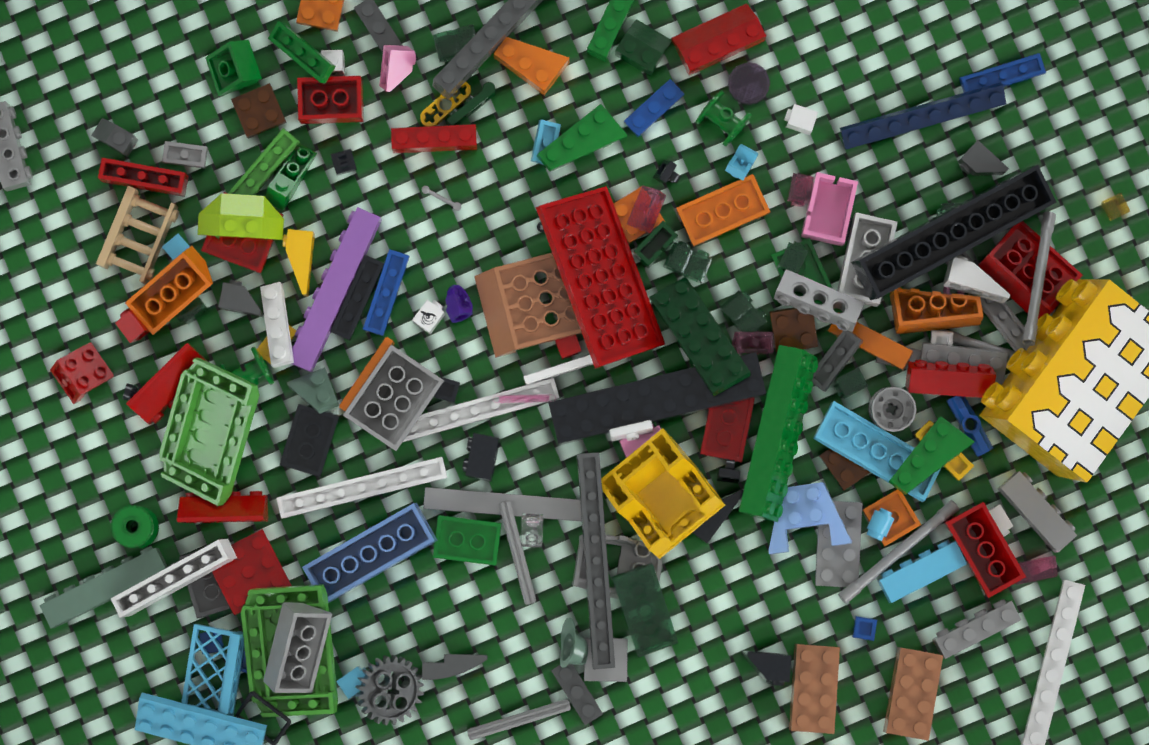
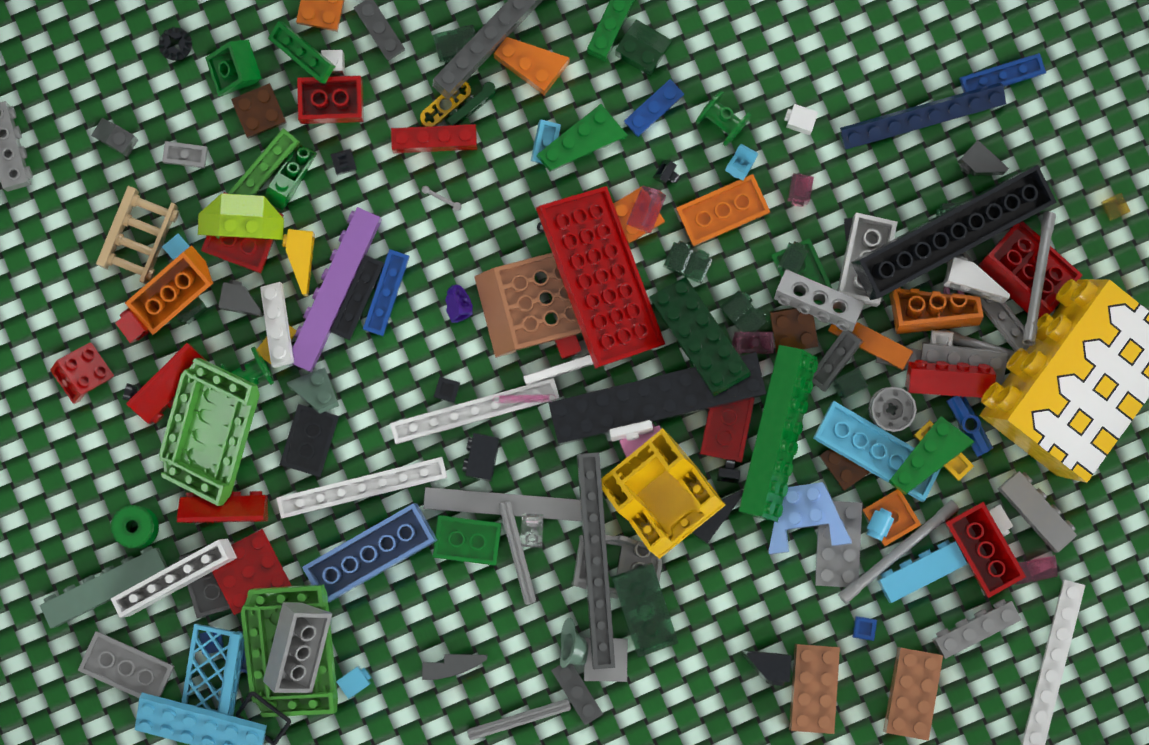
(125, 666): none -> light grey plate
(143, 177): red brick -> none
(173, 53): none -> black gear
(366, 373): orange tile -> none
(372, 689): dark grey gear -> none
(393, 398): light grey slope -> none
(396, 65): bright pink slope -> none
(429, 316): white brick -> none
(651, 247): dark green piece -> none
(719, 39): red slope -> none
(748, 83): clear purple tile -> none
(829, 209): bright pink piece -> none

